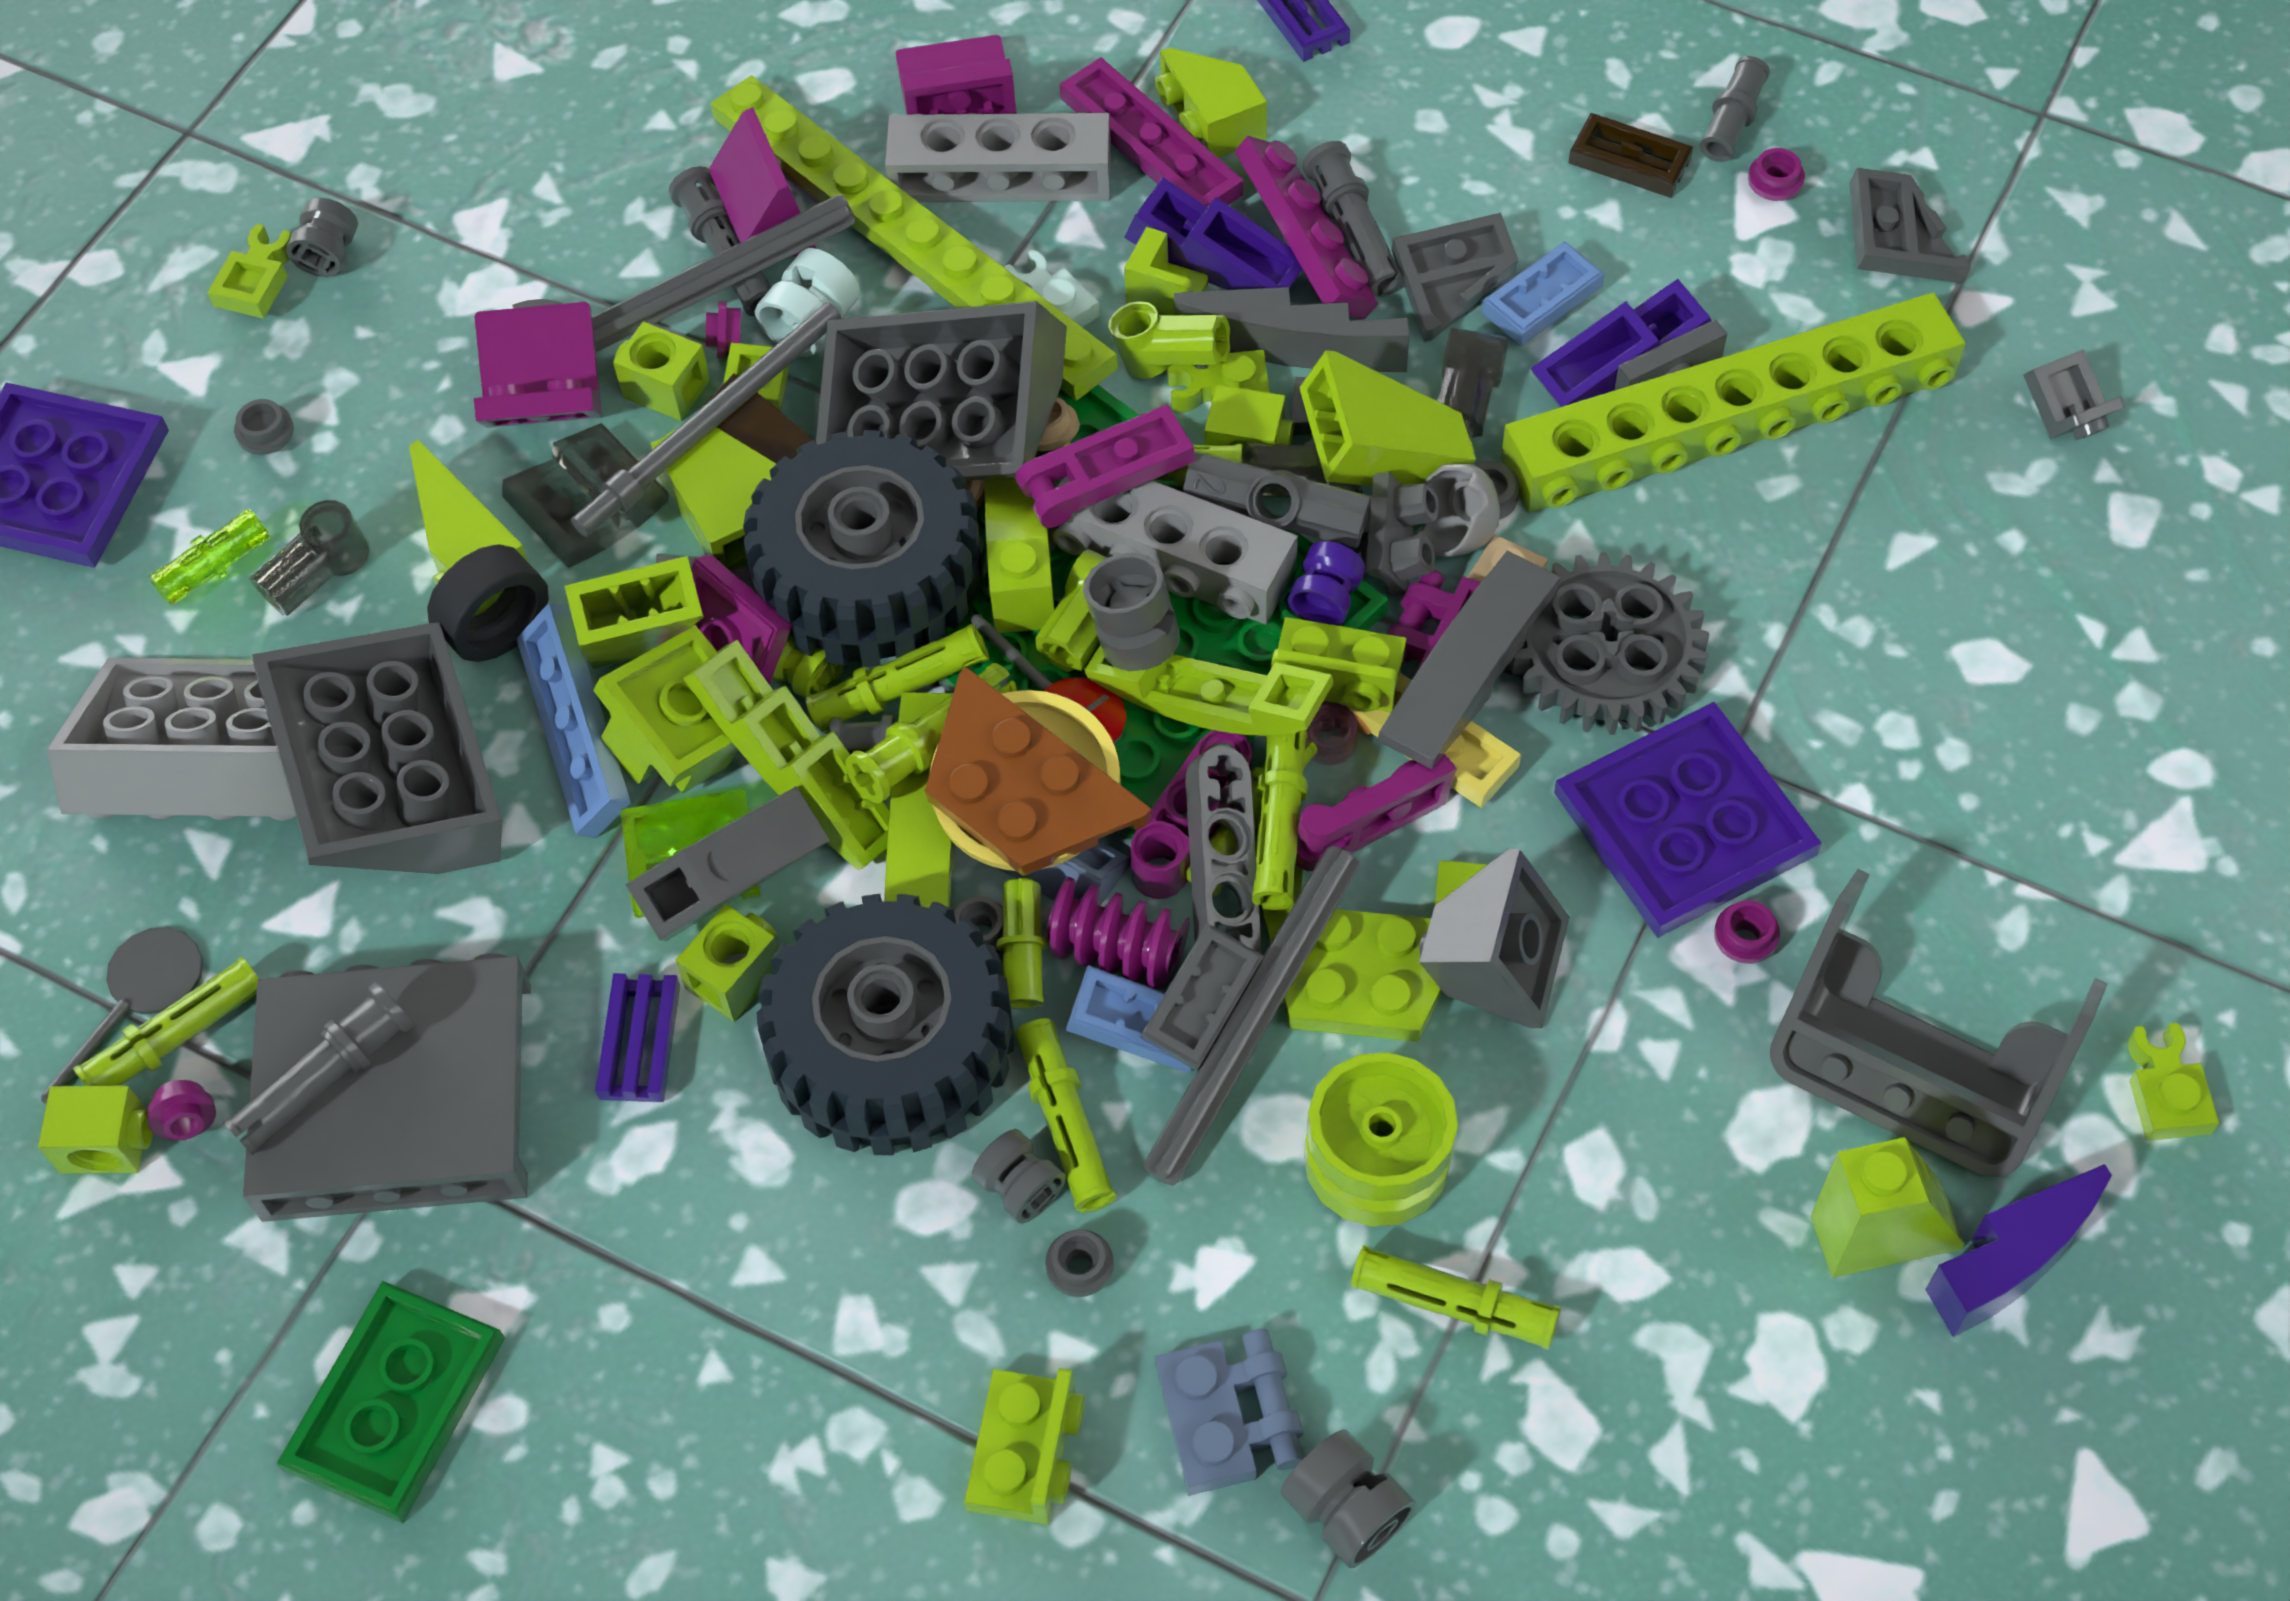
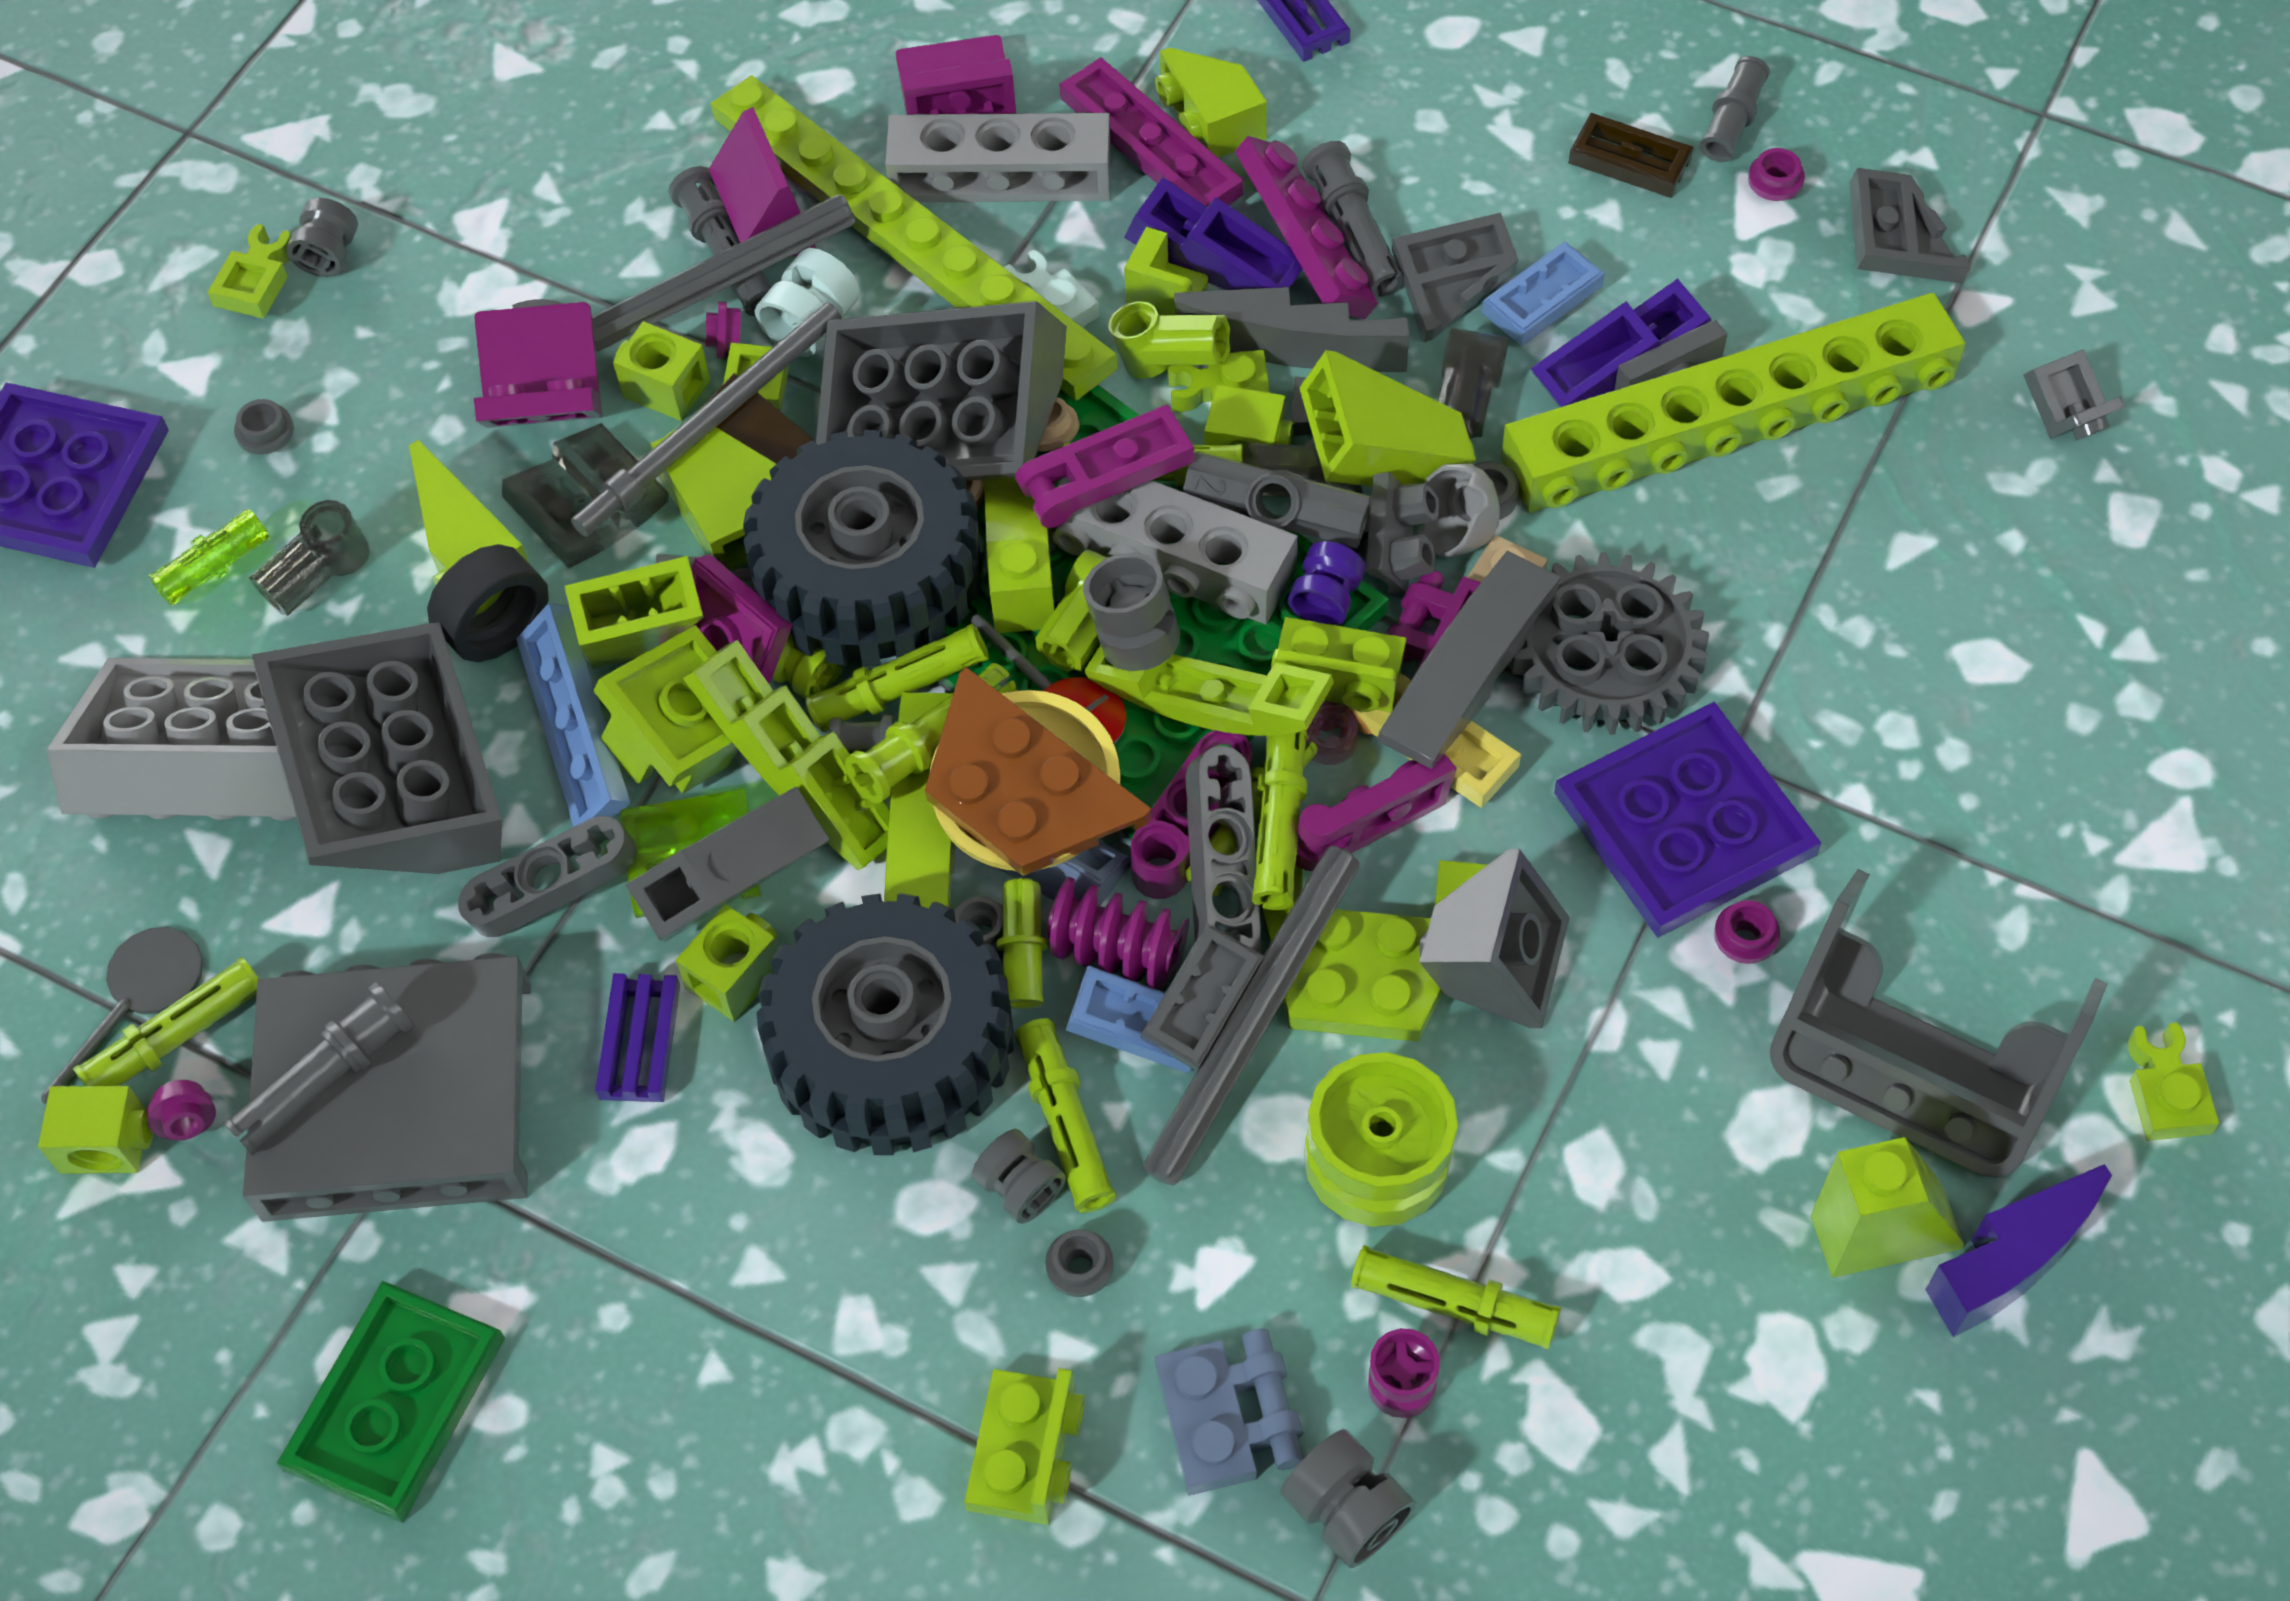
(522, 869): none -> dark grey beam
(1404, 1357): none -> magenta wheel

